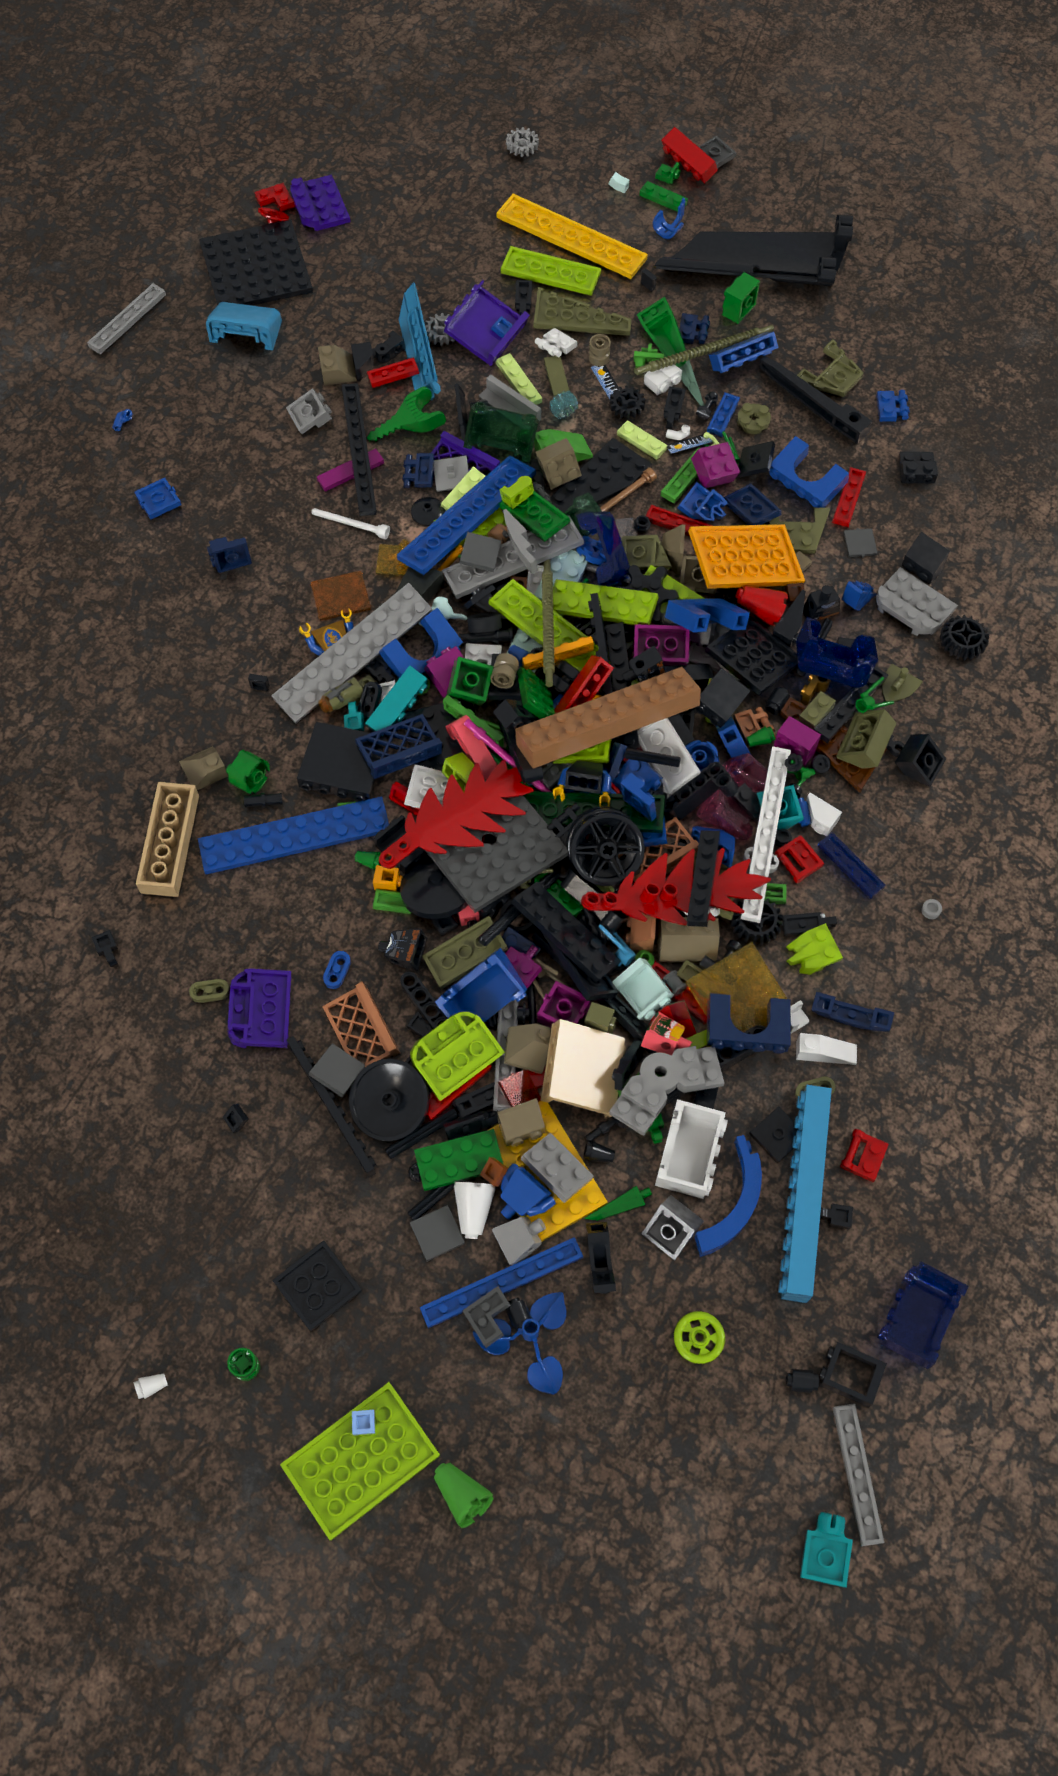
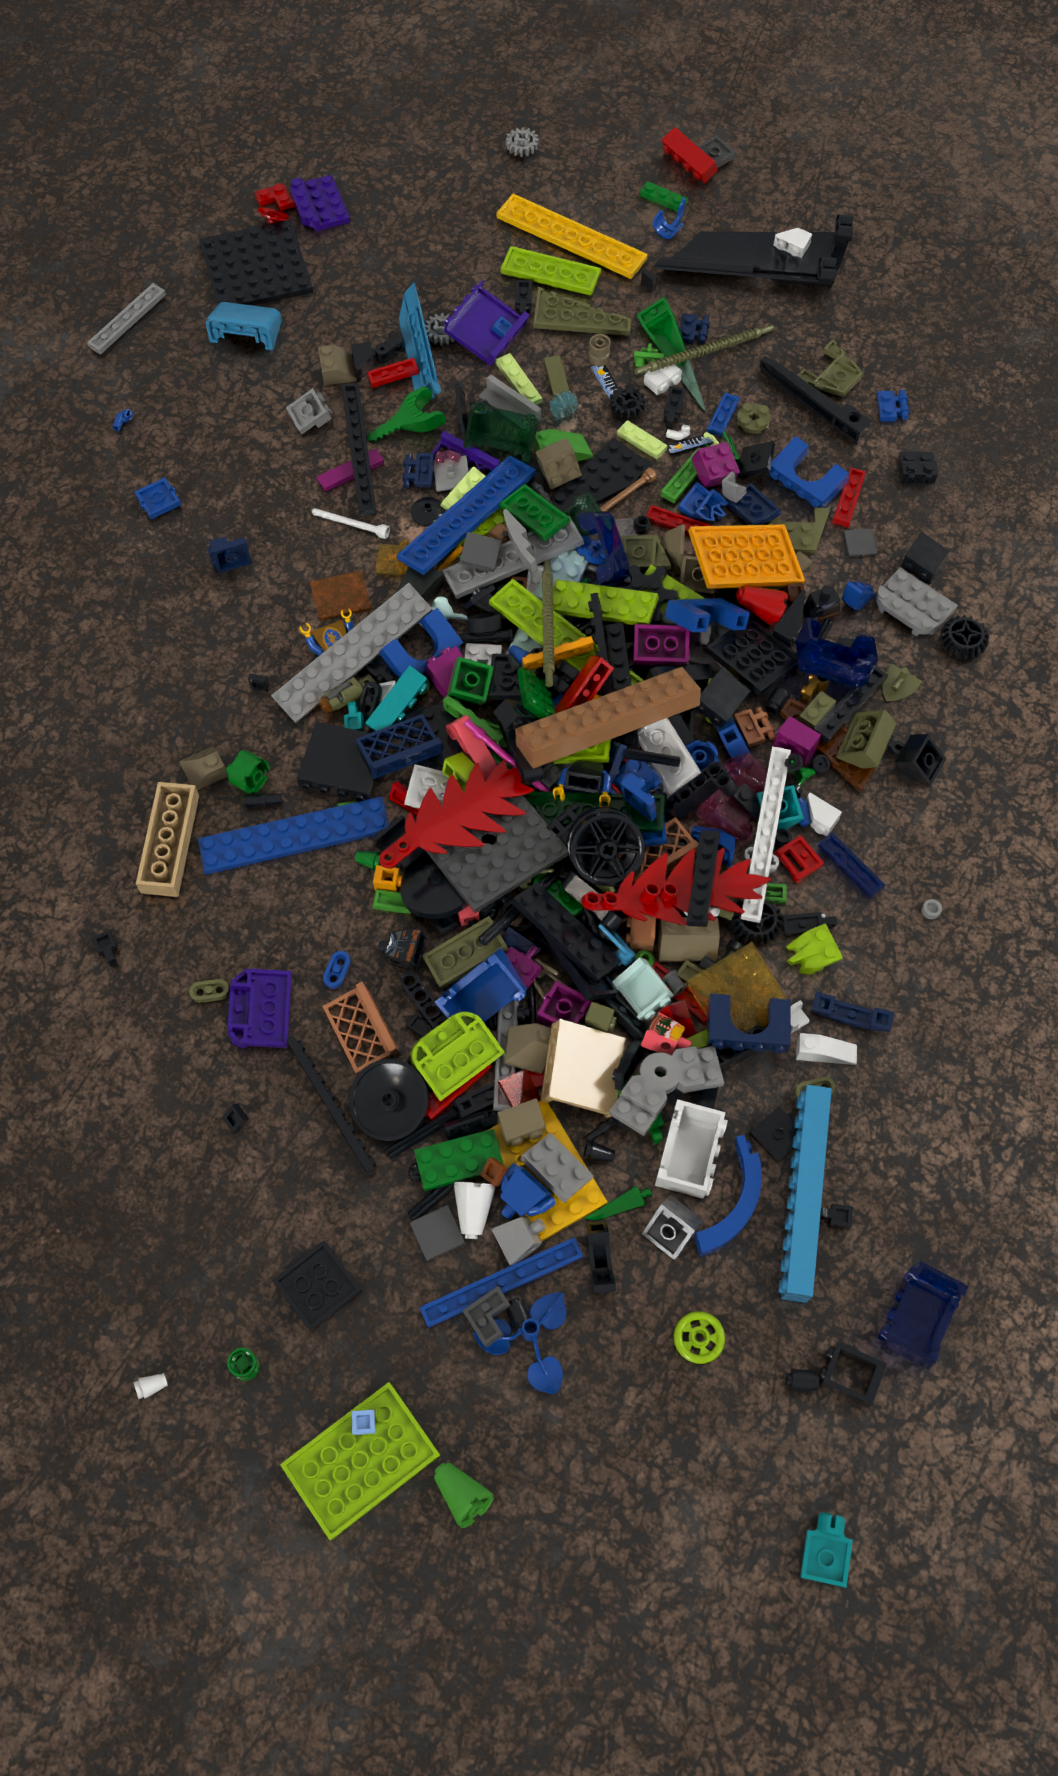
(336, 1070): dark grey tile -> none
(440, 455): none -> clear pink arm
(504, 670): dark tan wheel -> none
(517, 492): lime leg -> none
(556, 342): white plate -> none
(619, 183): light aqua piece -> none
(645, 666): black torso -> none
(667, 173): green bracket -> none
(703, 411): black bar -> none
(732, 490): none -> light grey panel
(740, 297): green brick -> none
(743, 351): blue brick -> none
(761, 737): green cone -> none
(793, 241): none -> white slope
(858, 1475): light grey tile -> none
(867, 702): green plant -> none
(871, 1156): red plate -> none

